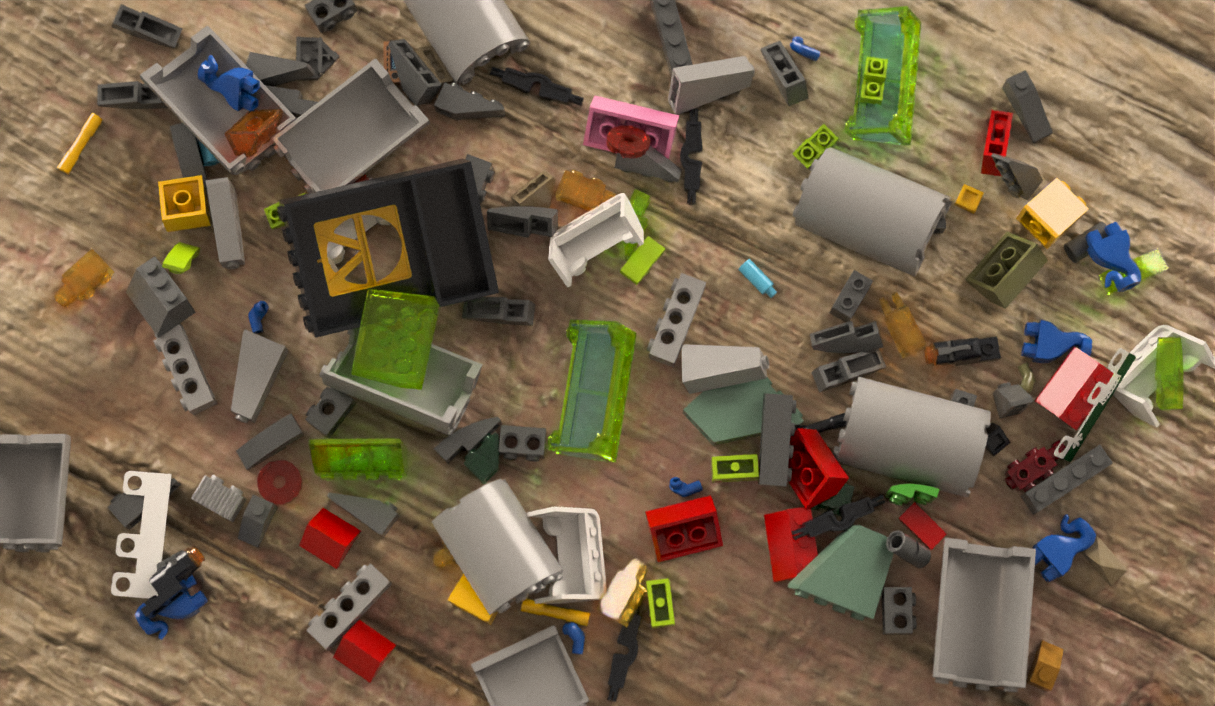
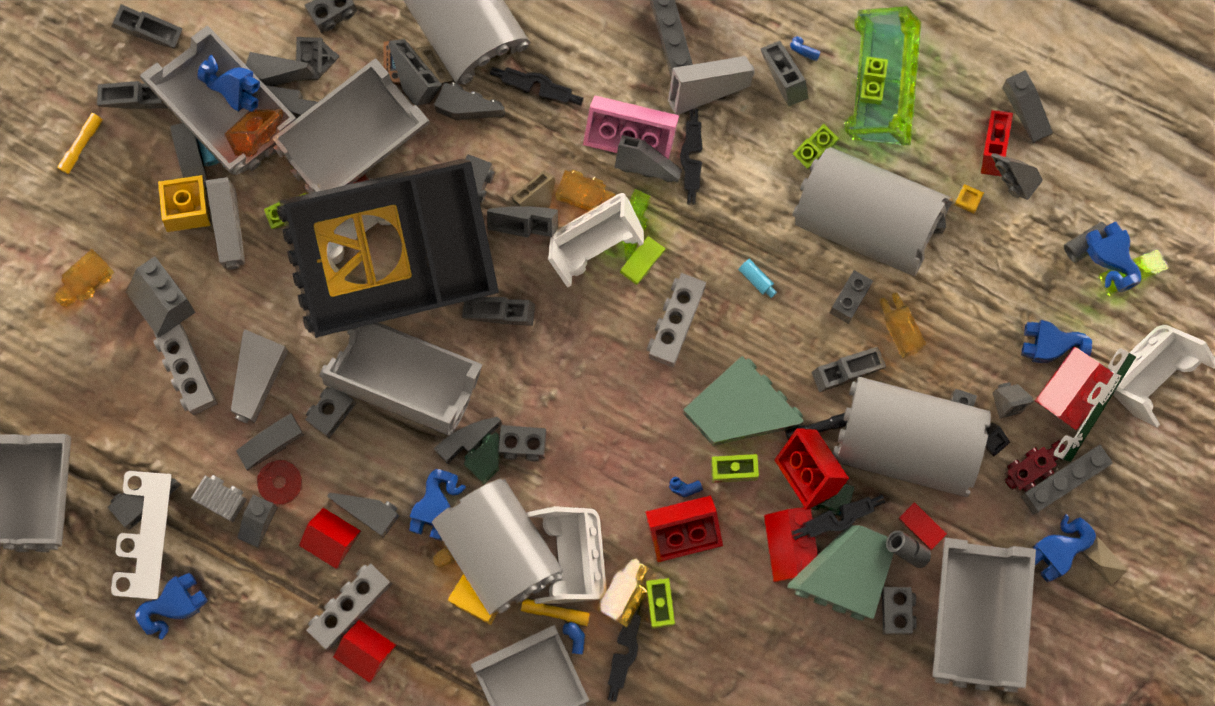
(169, 578): black plate -> none
(180, 258): lime slope -> none
(255, 316): blue arm -> none
(359, 458): clear neon green slope -> none
(395, 338): clear neon green slope -> none
(434, 501): none -> blue hips
(595, 390): windscreen -> none
(618, 140): clear red tile -> none
(721, 366): light grey slope -> none
(775, 439): dark grey brick -> none
(847, 338): dark grey slope -> none
(904, 492): bright green slope -> none
(962, 351): black plate -> none
(1007, 269): olive slope -> none
(1028, 377): olive arm -> none
(1045, 666): pearl gold slope -> none
(1052, 212): slope -> none
(1169, 373): clear neon green slope -> none

